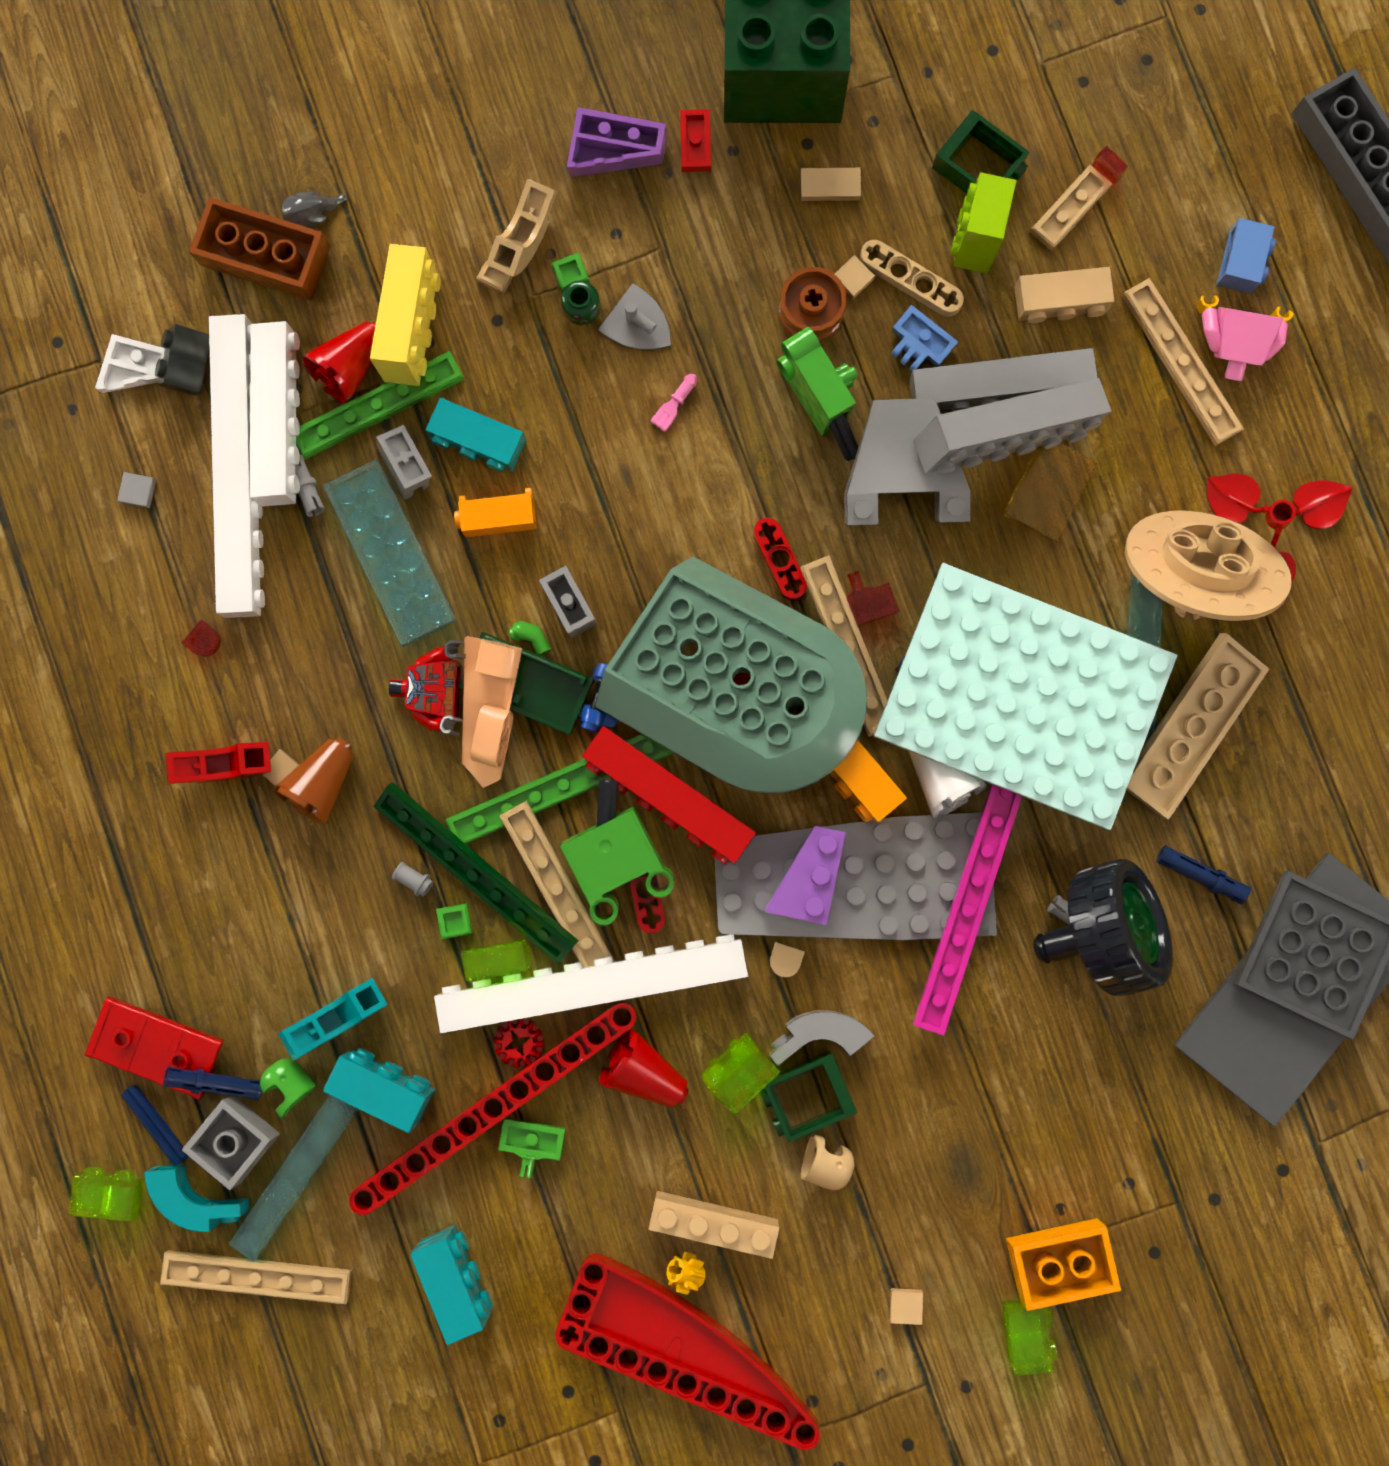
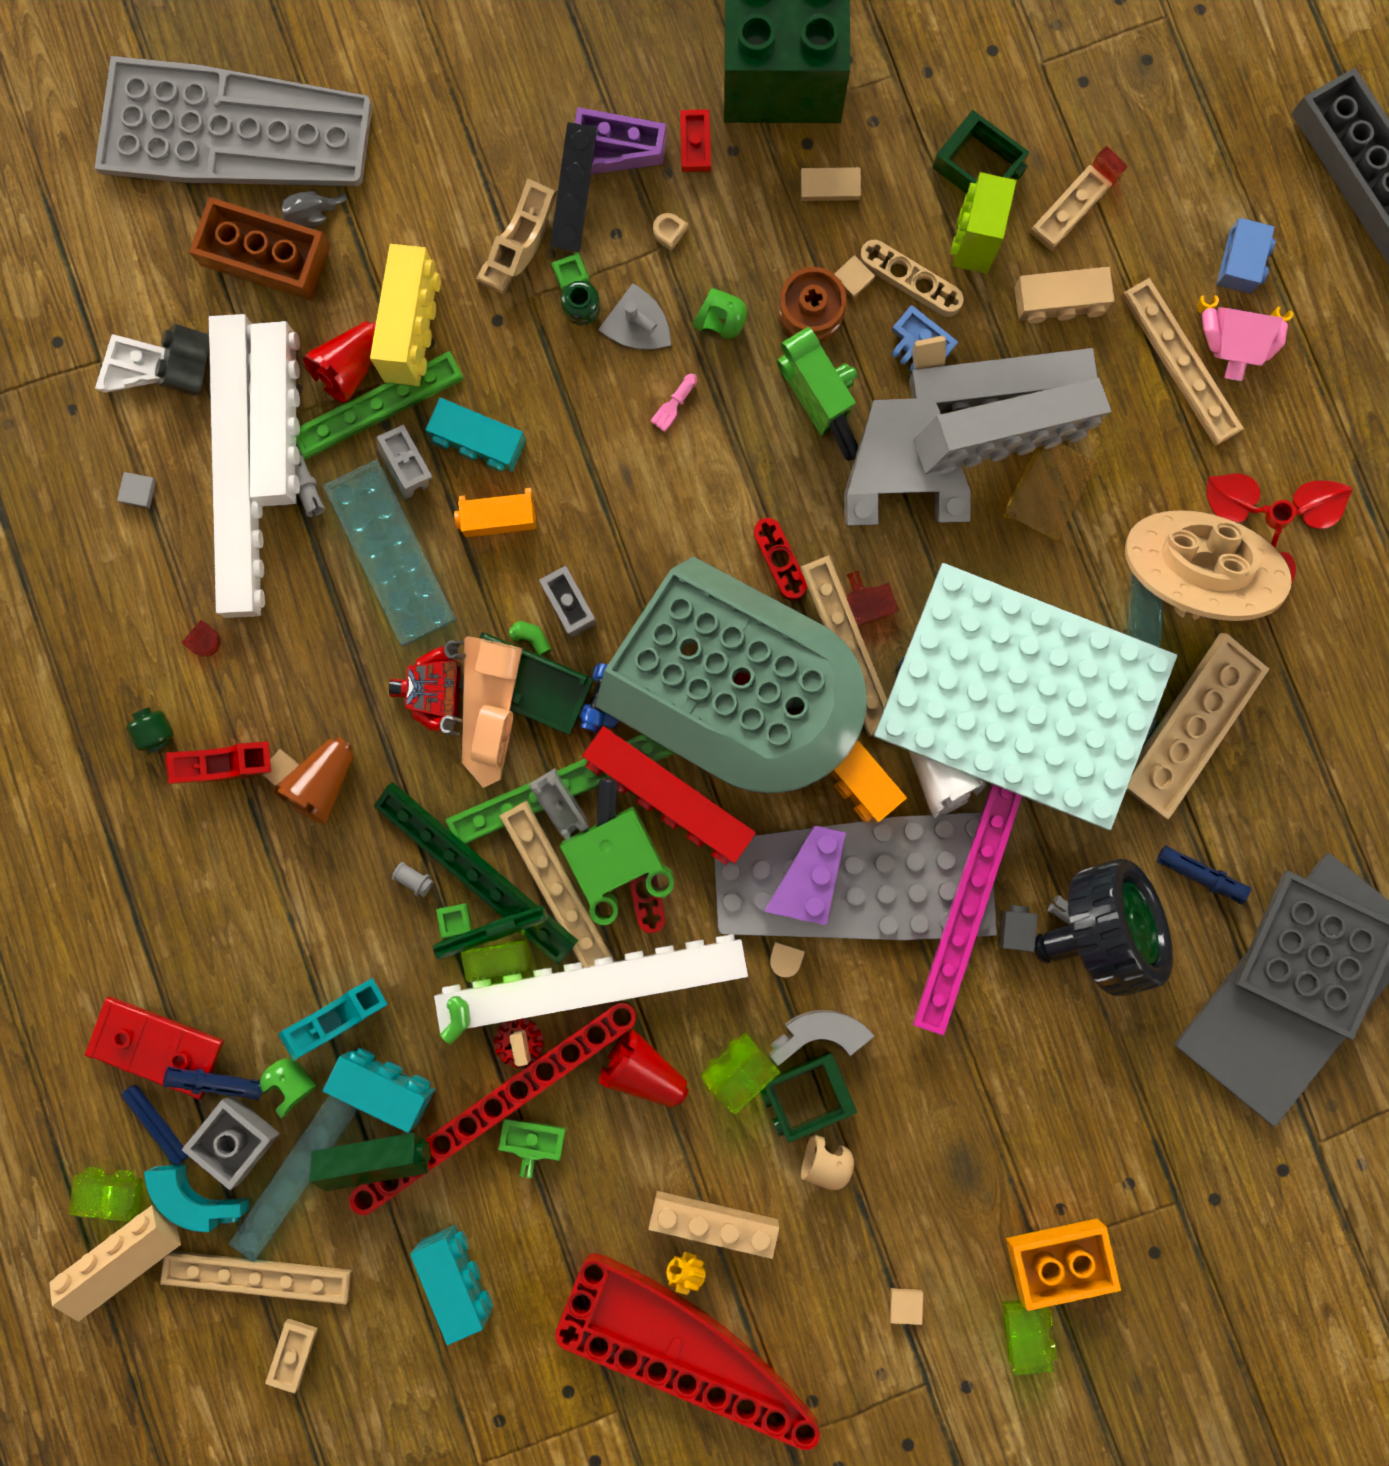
(114, 1264): none -> tan brick
(150, 730): none -> dark green head
(228, 127): none -> light grey wing
(291, 1355): none -> tan plate
(369, 1161): none -> dark green brick
(459, 1019): none -> bright green arm
(490, 932): none -> dark green axle
(520, 1048): none -> tan tile
(559, 803): none -> light grey hinge
(573, 186): none -> black plate
(669, 229): none -> tan tile
(723, 306): none -> bright green helmet
(929, 352): none -> tan slope
(1017, 929): none -> dark grey brick

